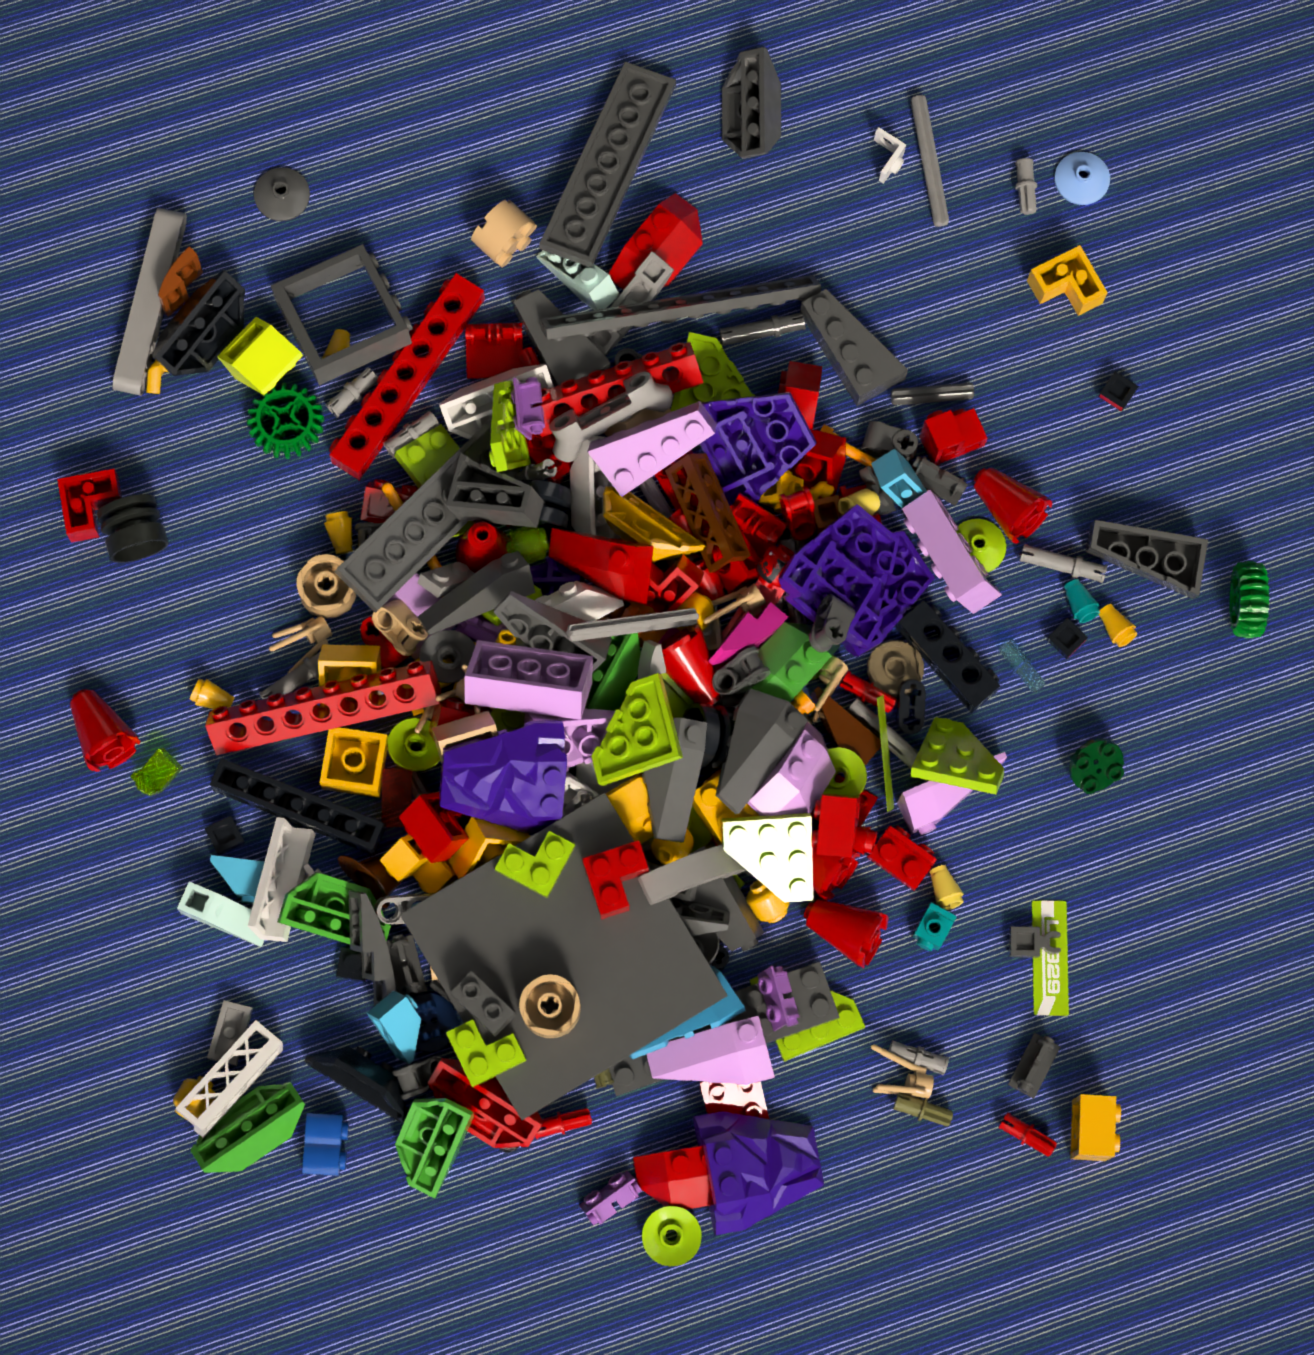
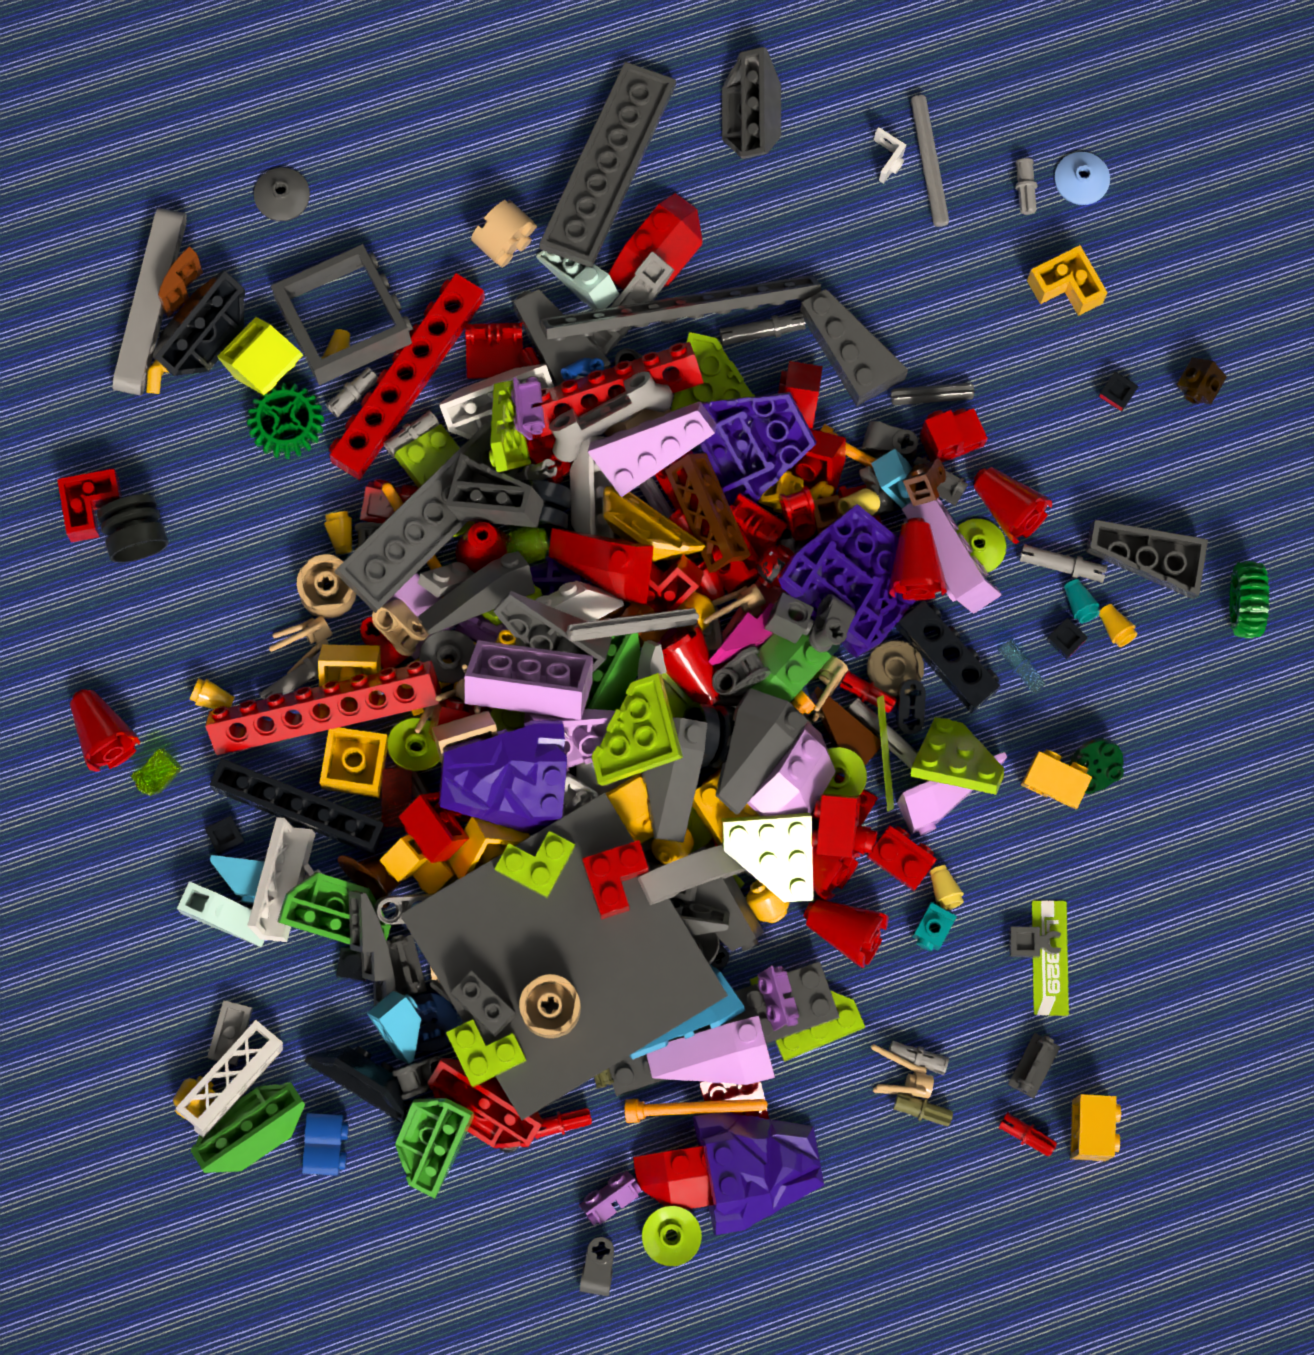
(582, 368): none -> blue arm
(597, 1273): none -> dark grey piece
(639, 1110): none -> light orange piece
(790, 618): none -> dark grey brick
(917, 565): none -> red cone
(923, 482): none -> reddish brown leg
(1056, 779): none -> yellow brick
(1201, 381): none -> dark brown brick

